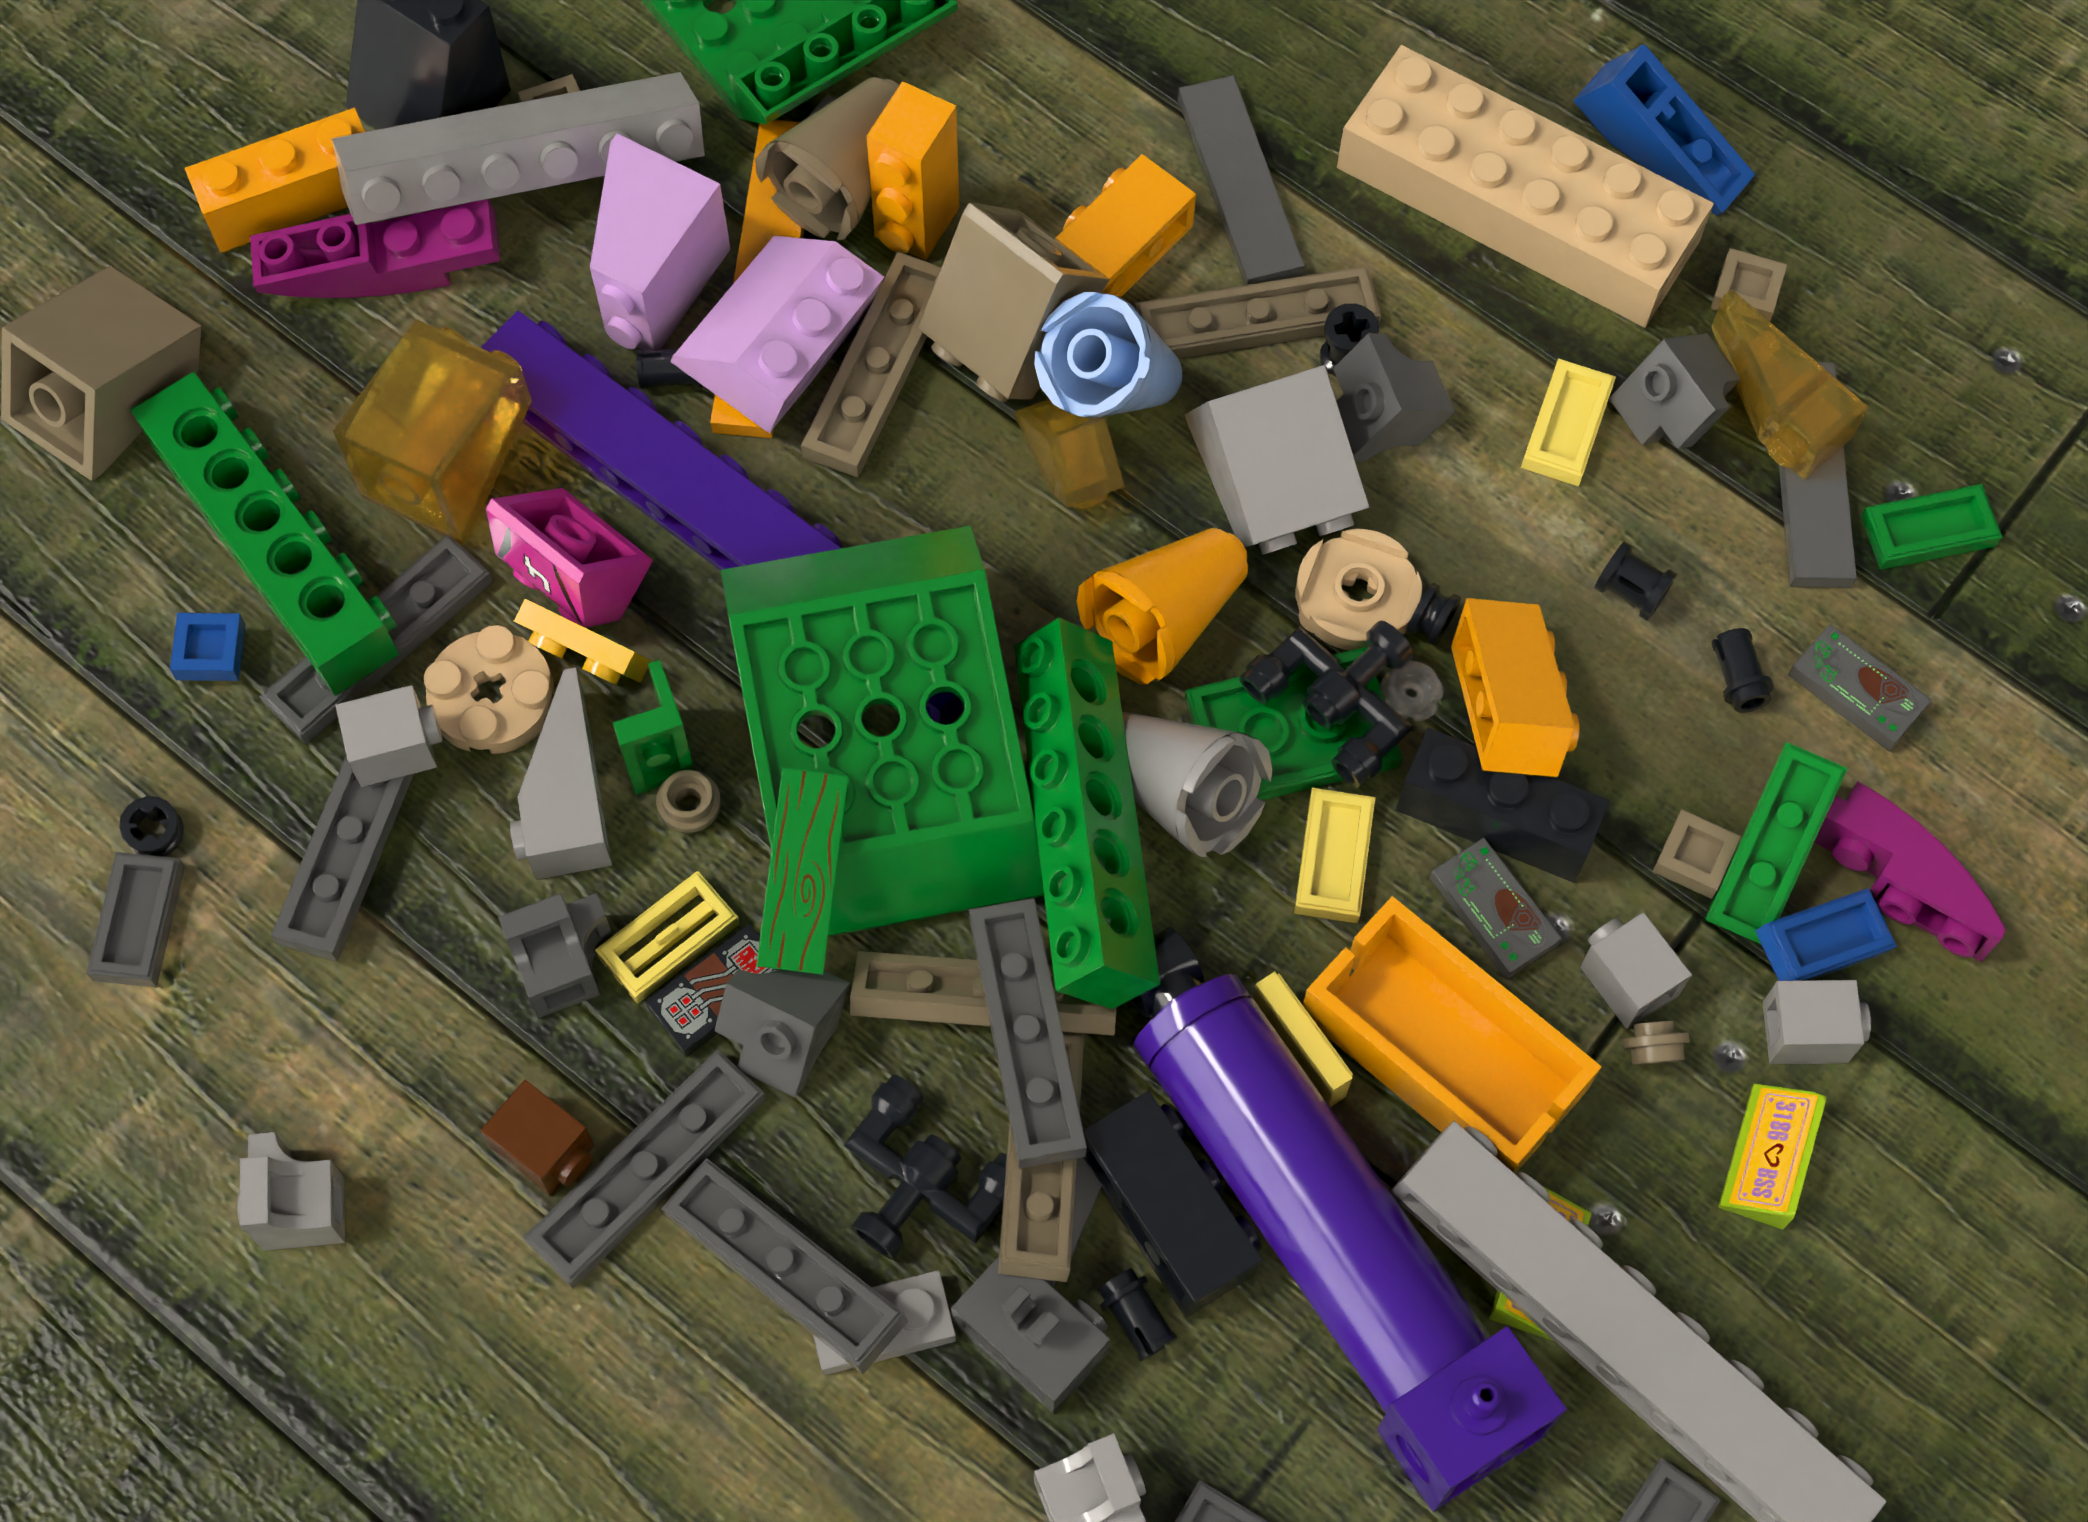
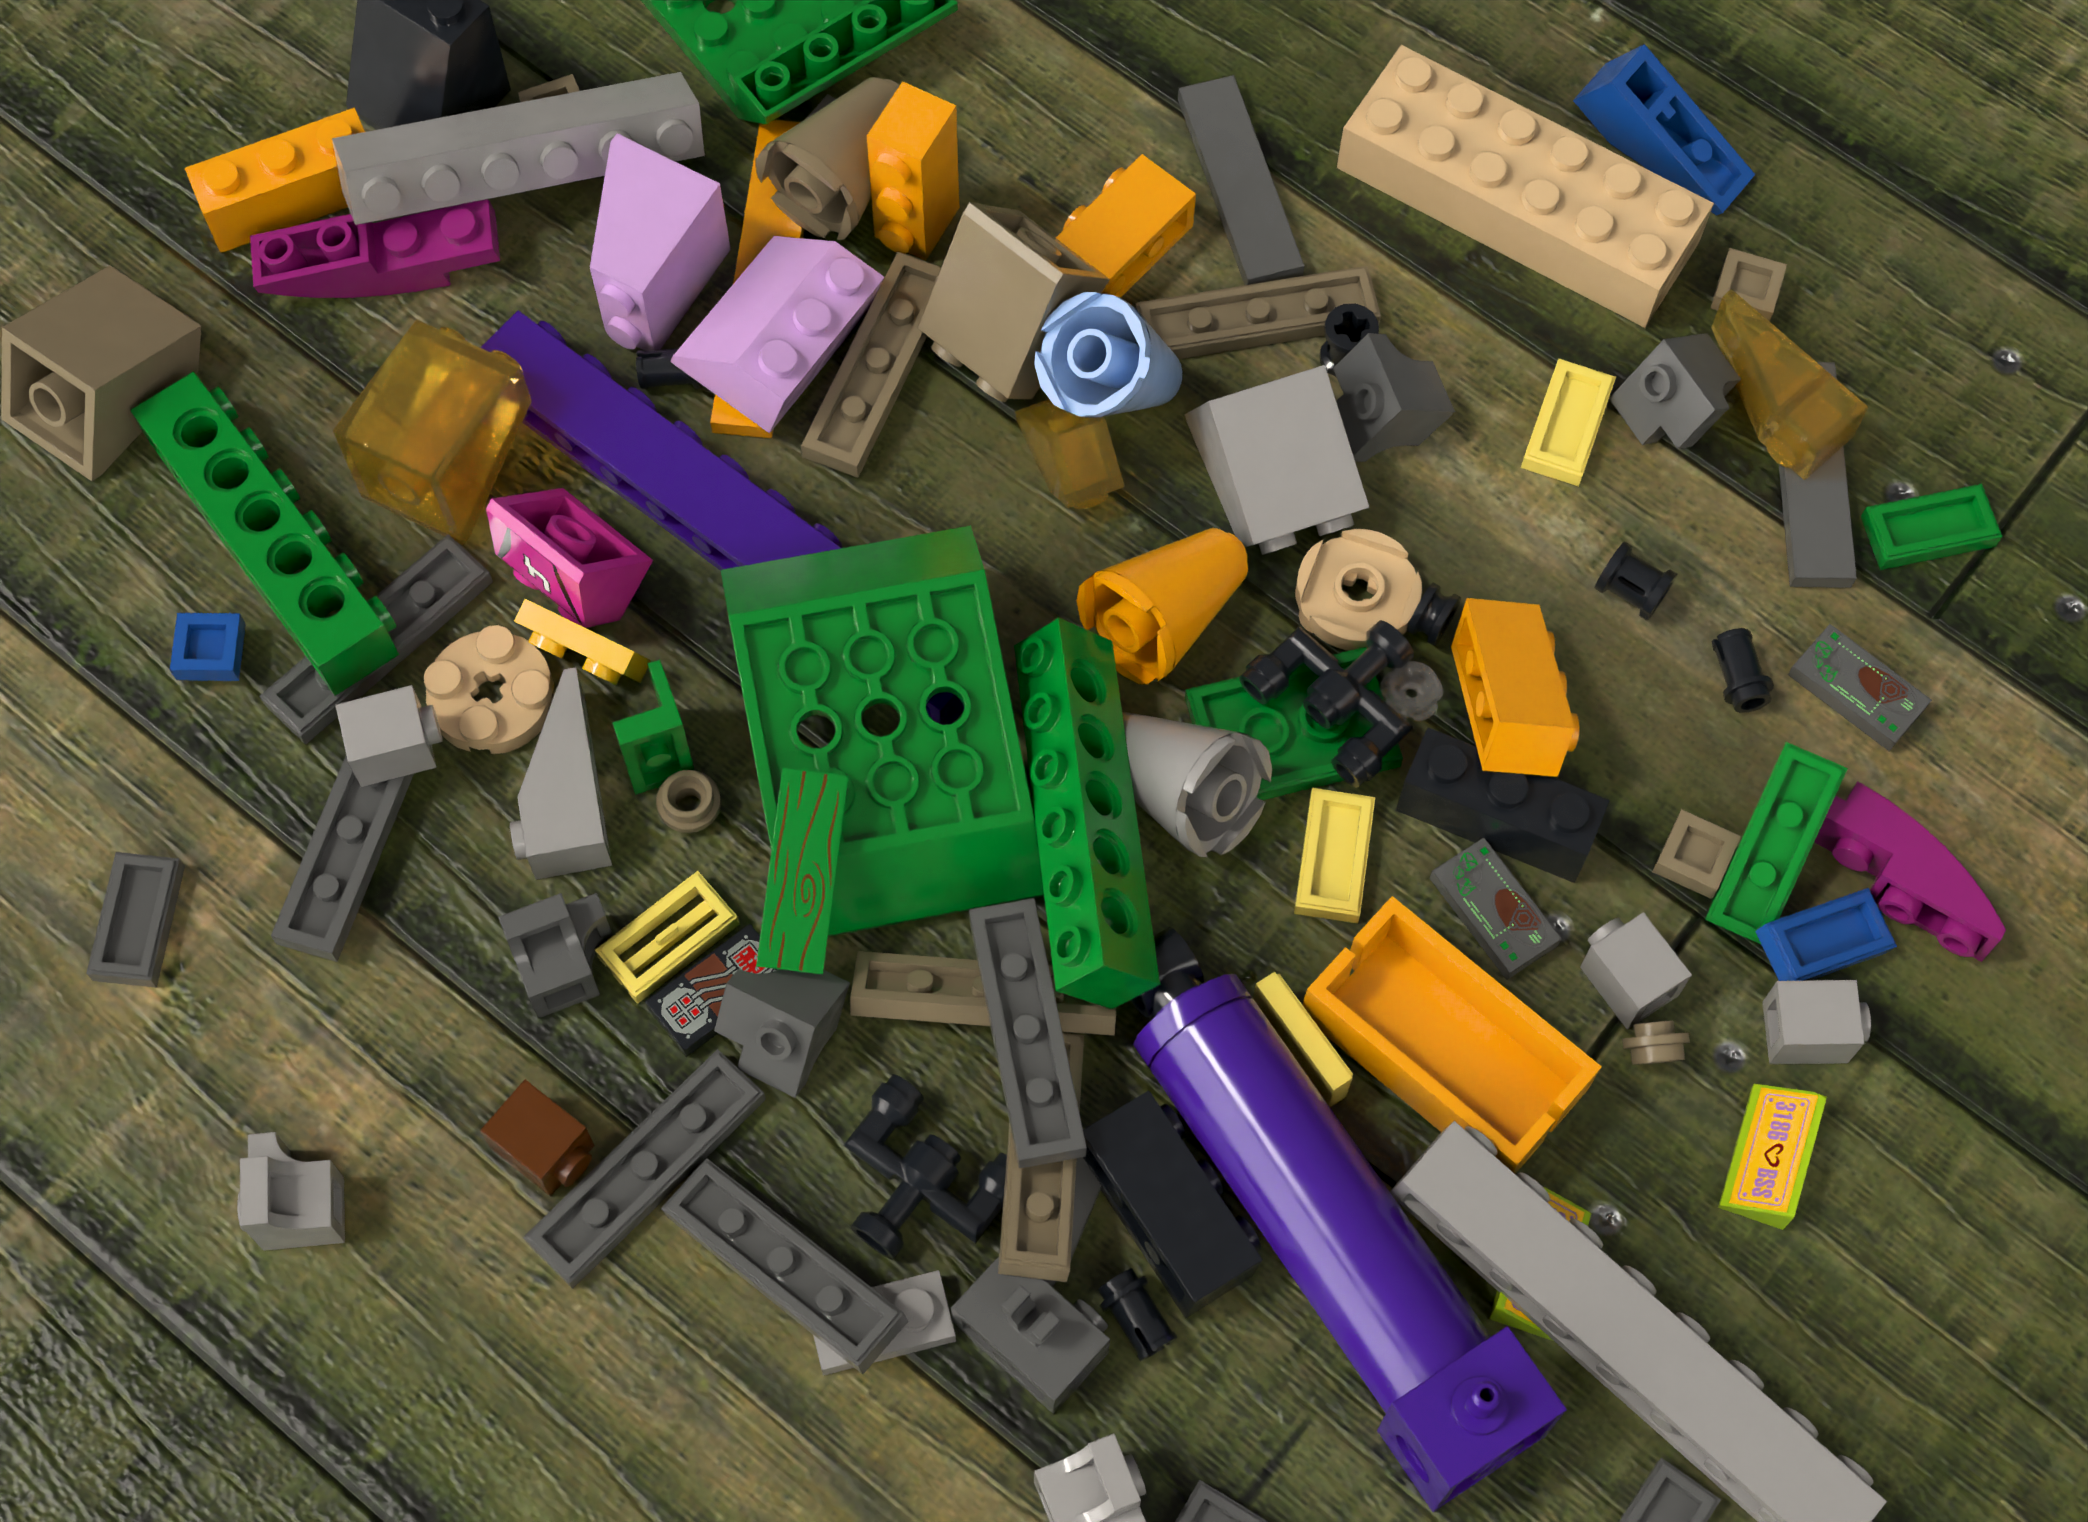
(153, 809): black bush -> none

